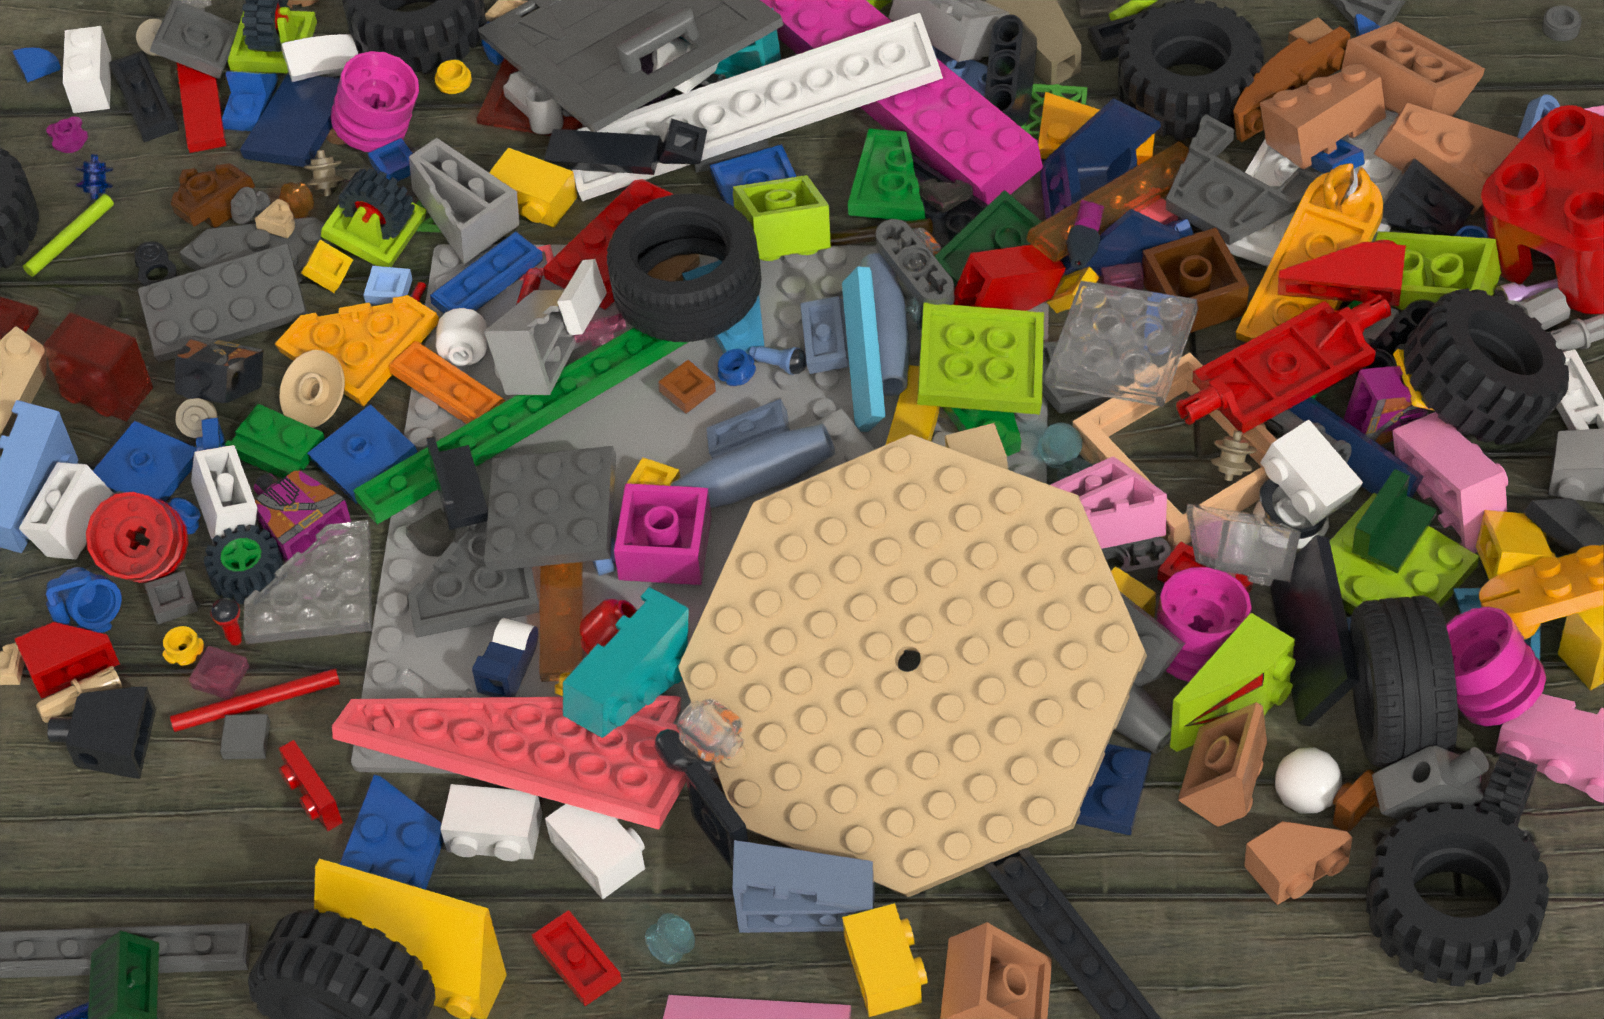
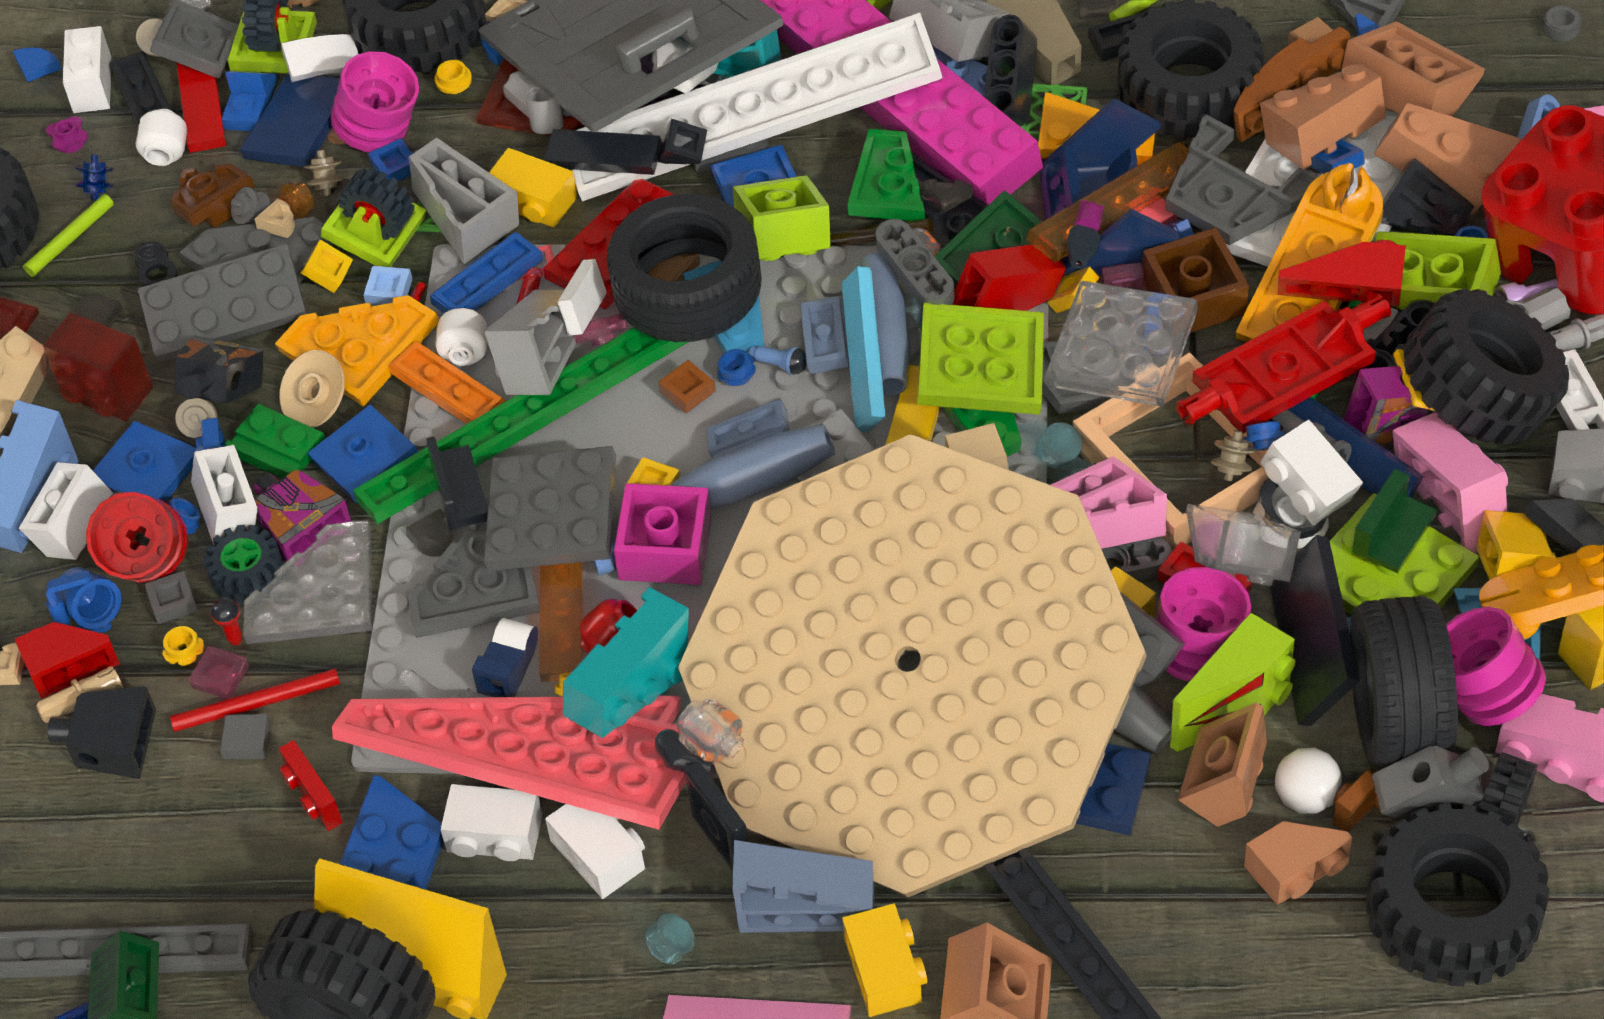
(161, 137): none -> white head
(576, 958): red plate -> none
(1263, 435): none -> blue plate

